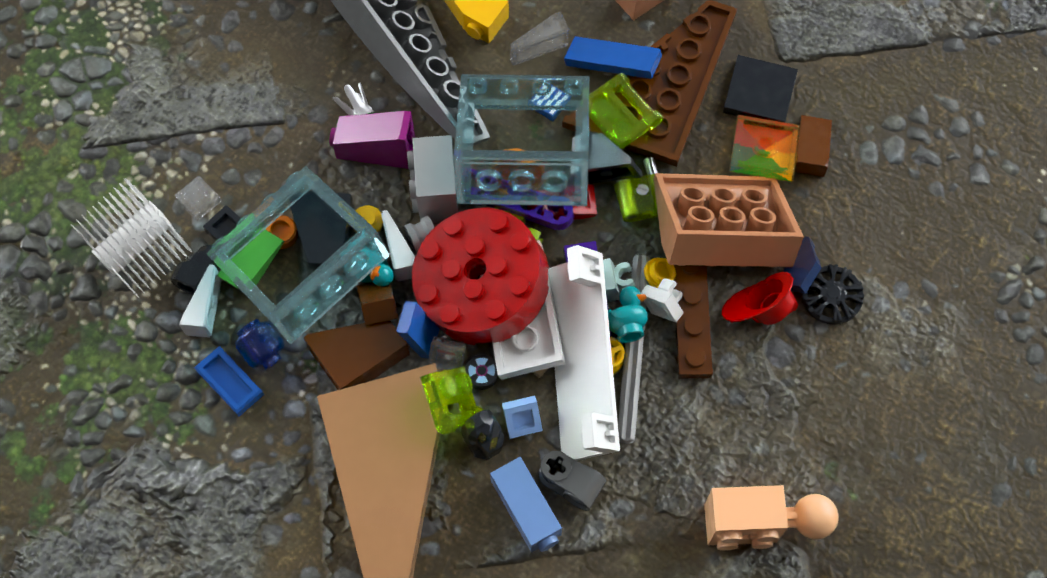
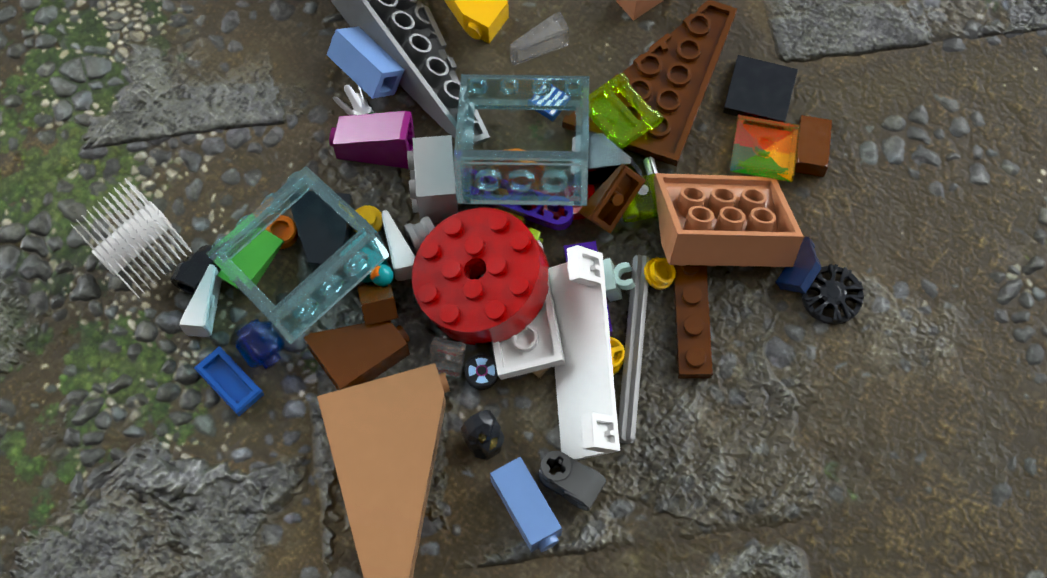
(198, 198): clear tile -> none
(221, 223): black tile -> none
(365, 62): none -> medium blue brick
(417, 328): blue tile -> none
(446, 389): clear neon green plate -> none
(522, 417): light blue plate -> none
(613, 57): blue tile -> none
(613, 198): none -> reddish brown slope
(630, 318): teal animal -> none
(664, 300): white tile -> none
(761, 517): light nougat brick -> none
(763, 302): red piece -> none

